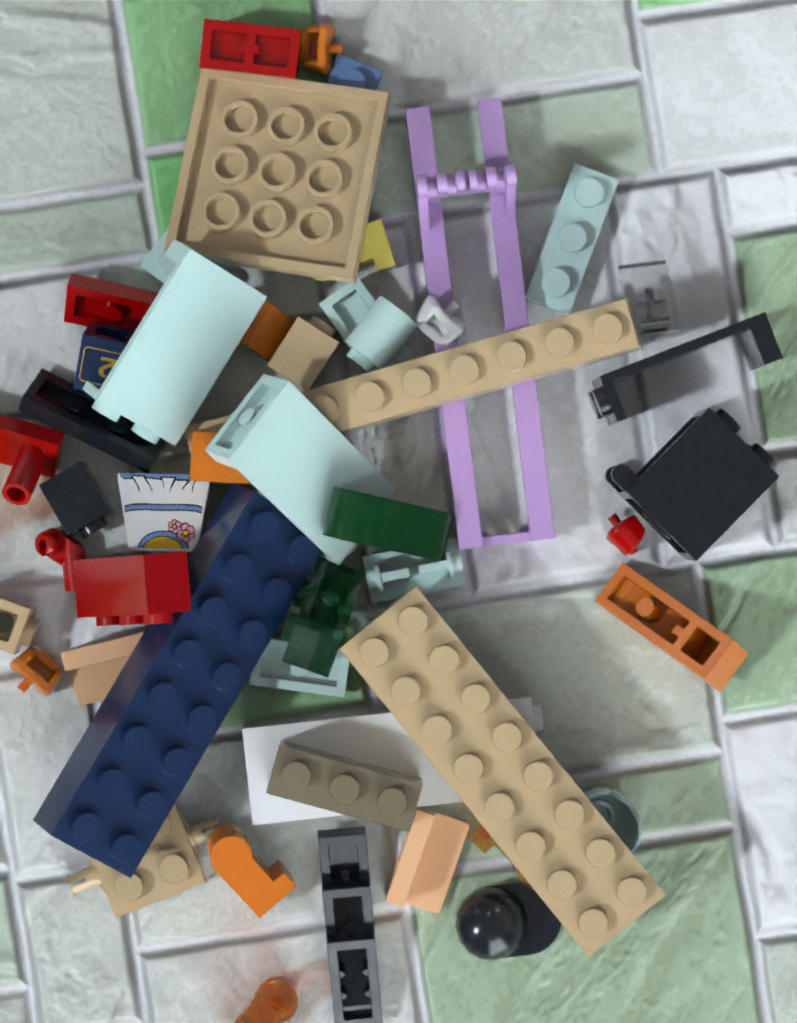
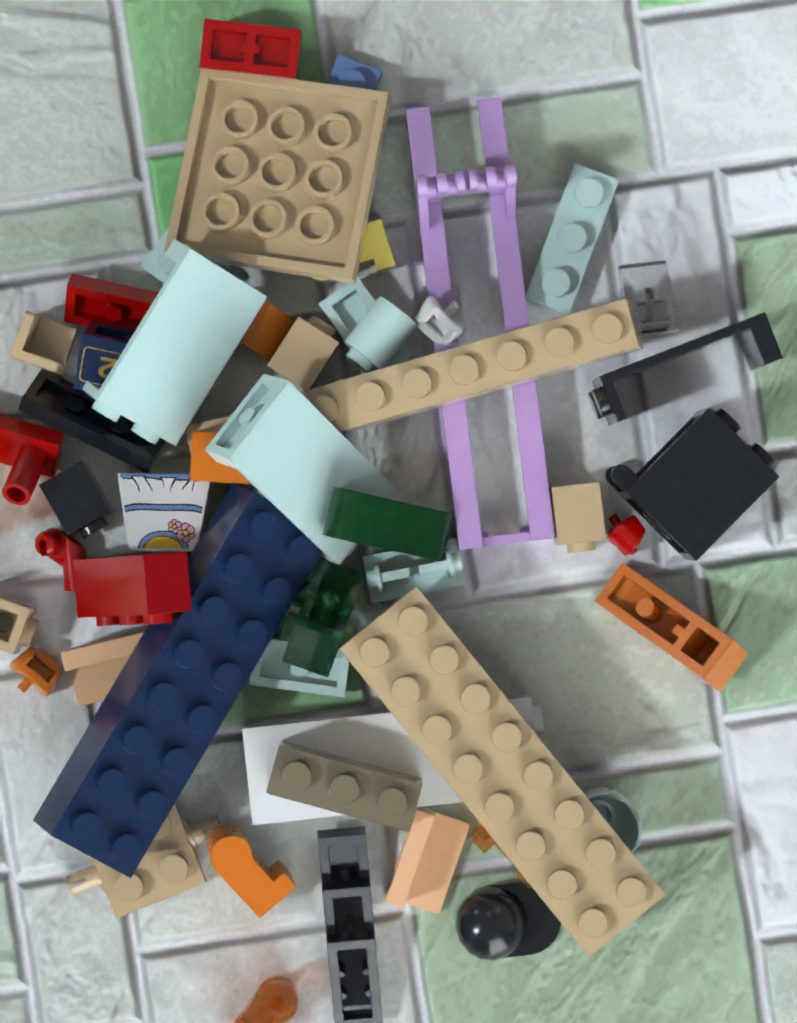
(44, 343): none -> tan panel
(319, 47): orange piece -> none
(578, 516): none -> tan brick

